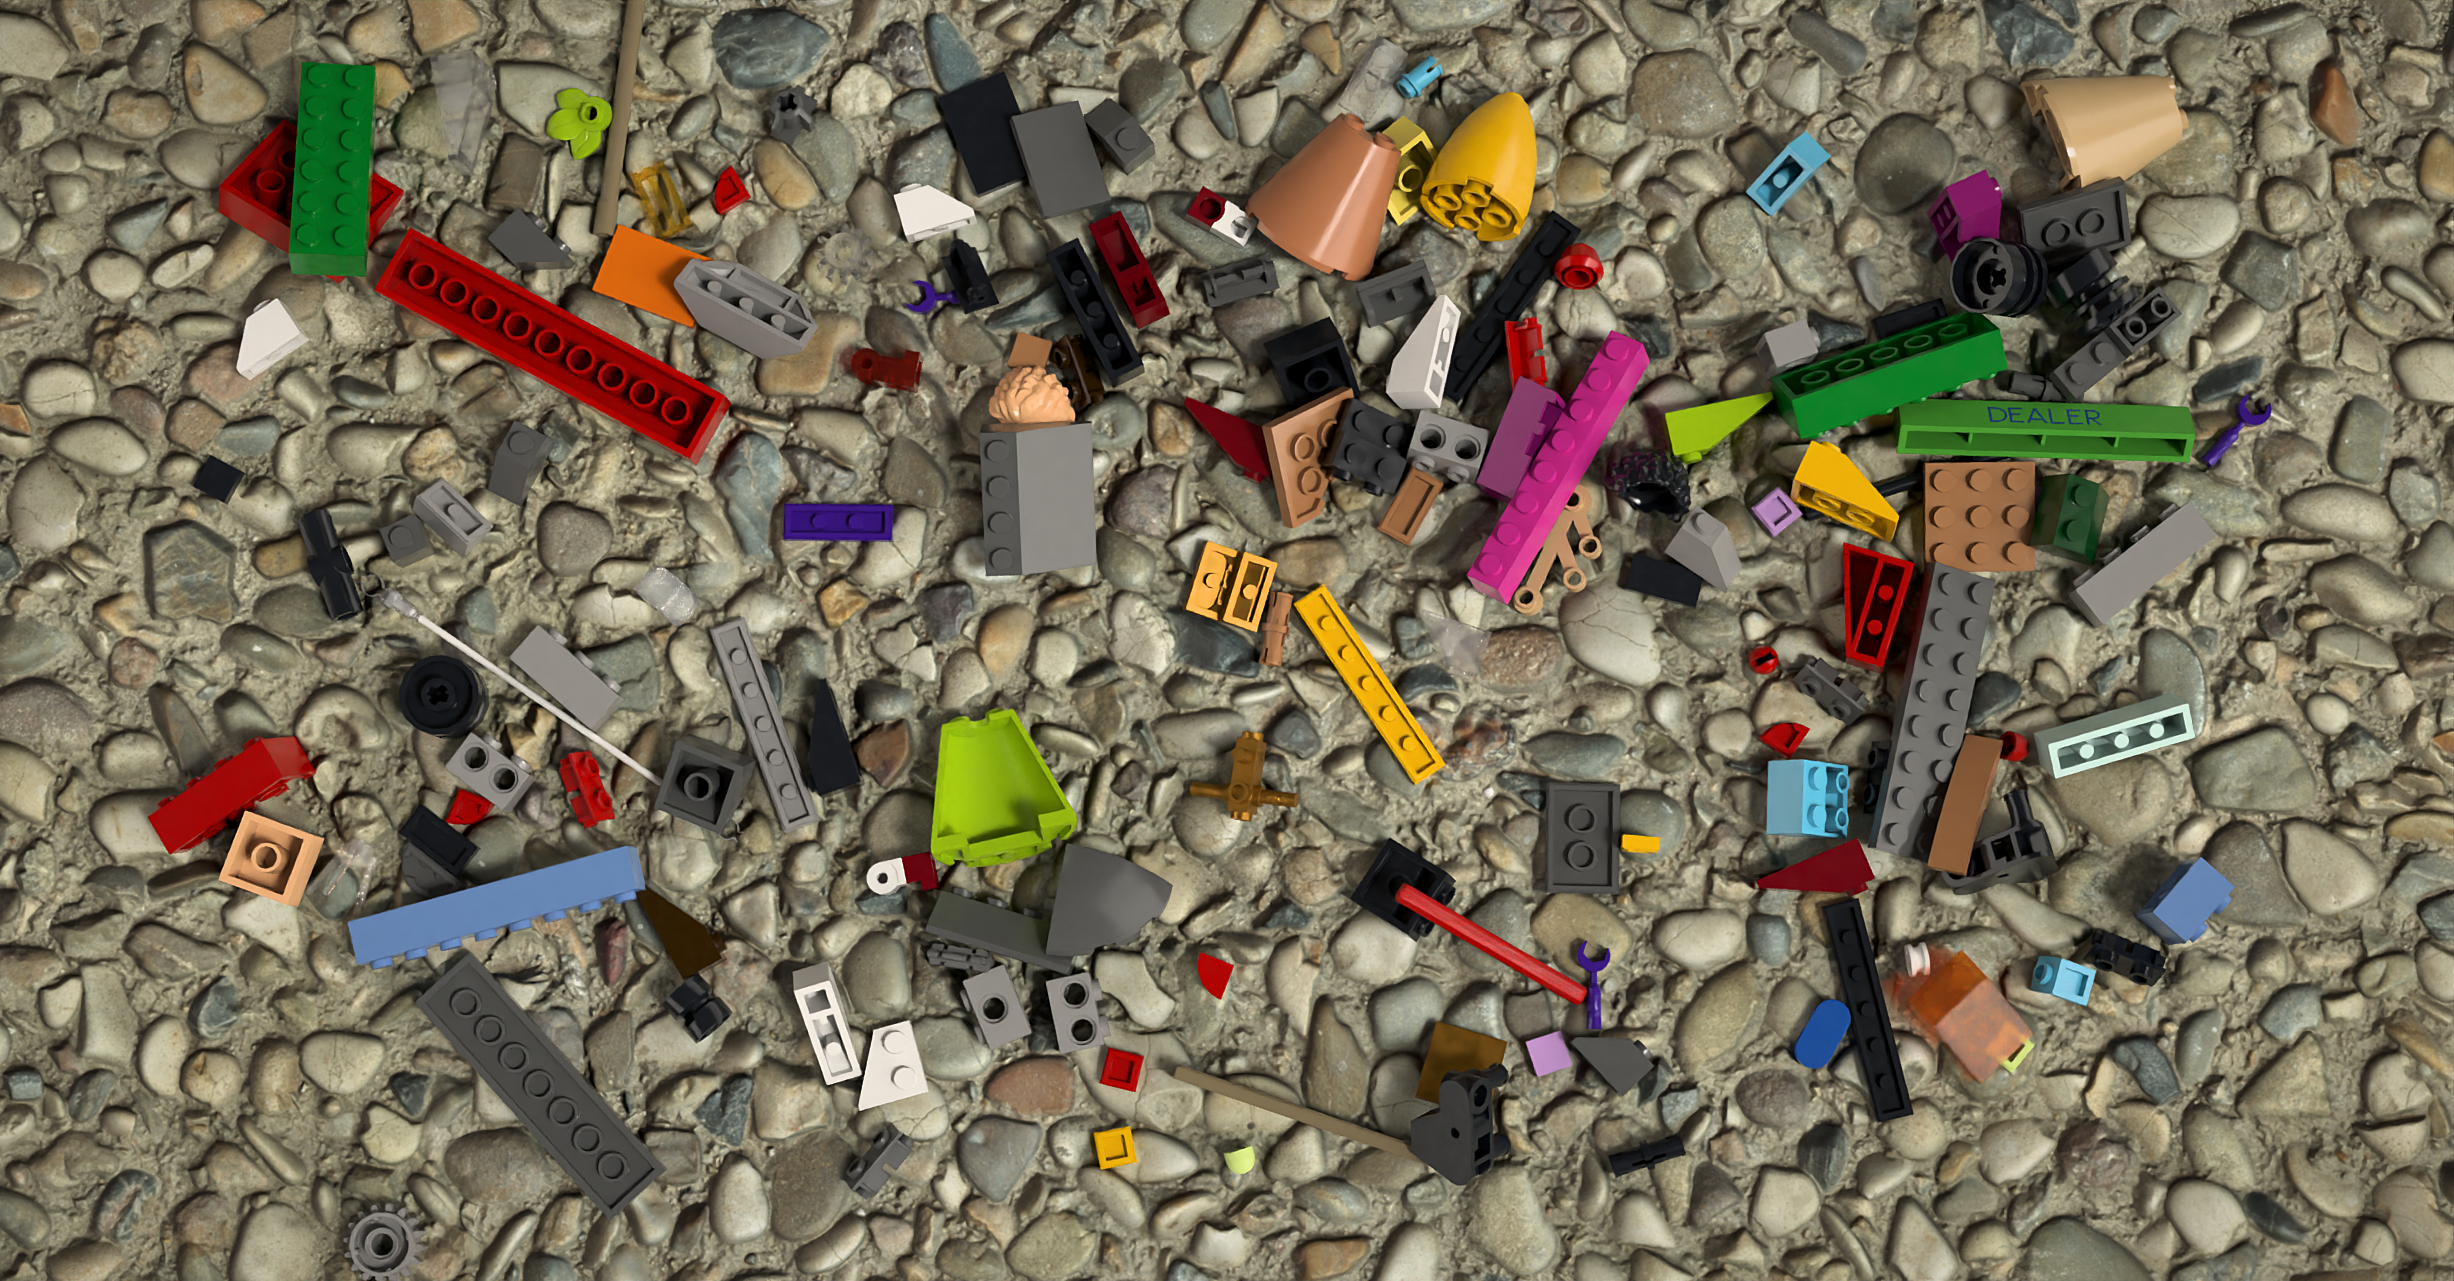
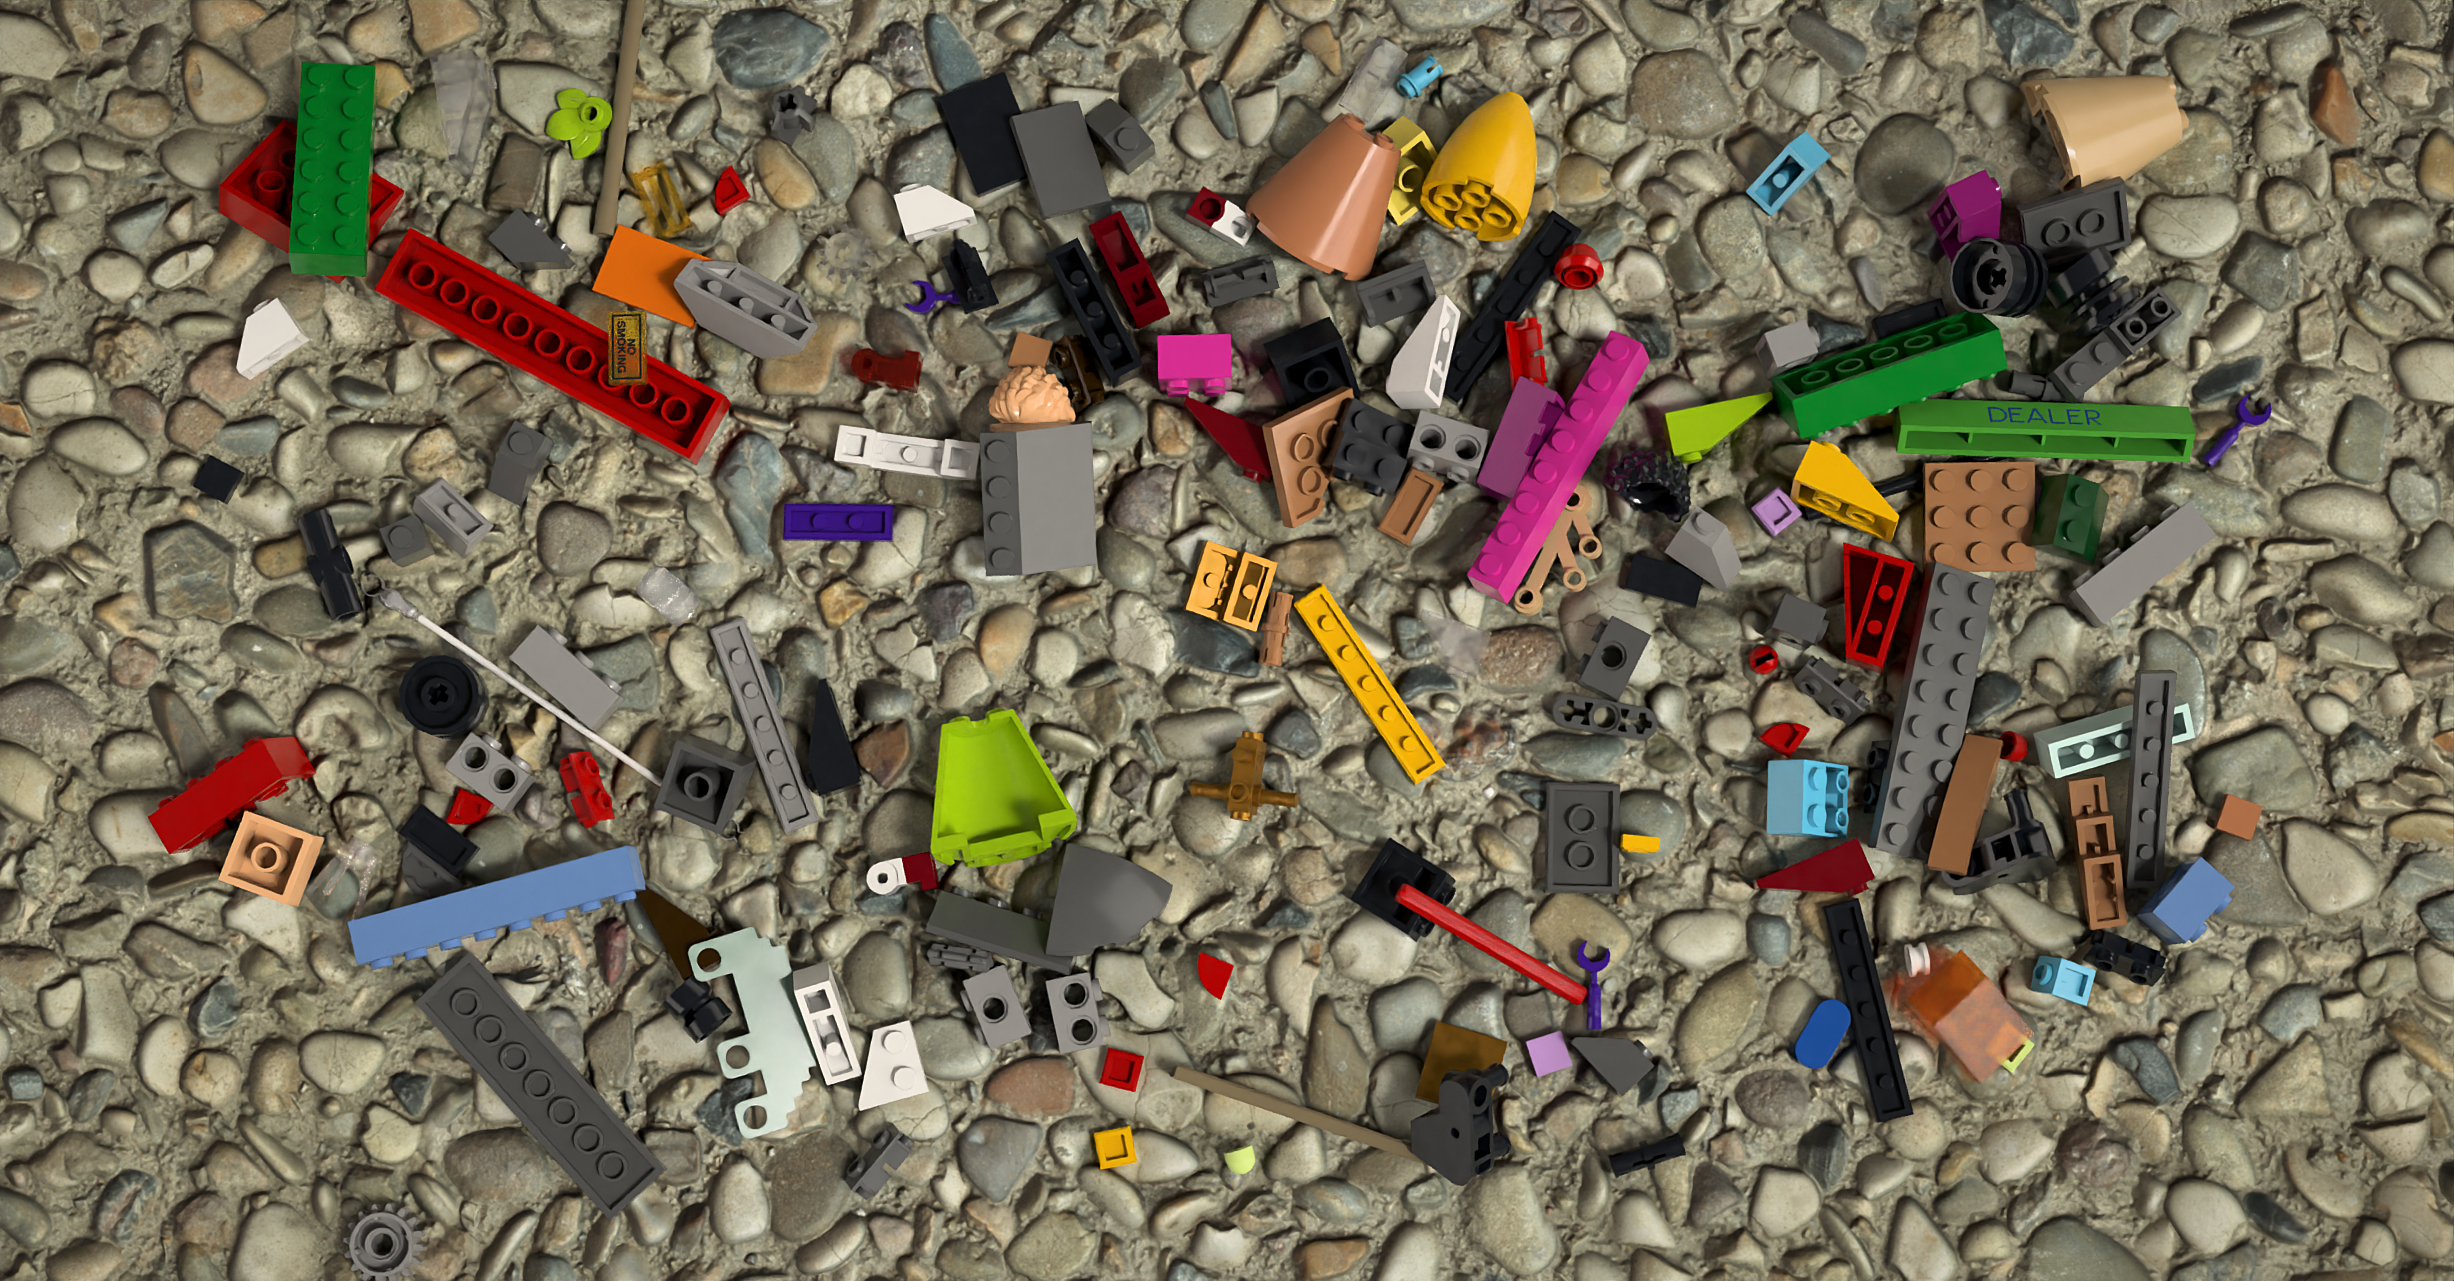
(627, 347): none -> clear yellow tile
(777, 1034): none -> piece
(907, 454): none -> white slope
(1195, 364): none -> dark pink brick
(1627, 642): none -> dark grey brick
(1629, 730): none -> dark grey beam
(1796, 623): none -> dark grey brick
(2096, 851): none -> medium nougat slope
(2149, 778): none -> dark grey plate
(2238, 817): none -> nougat tile

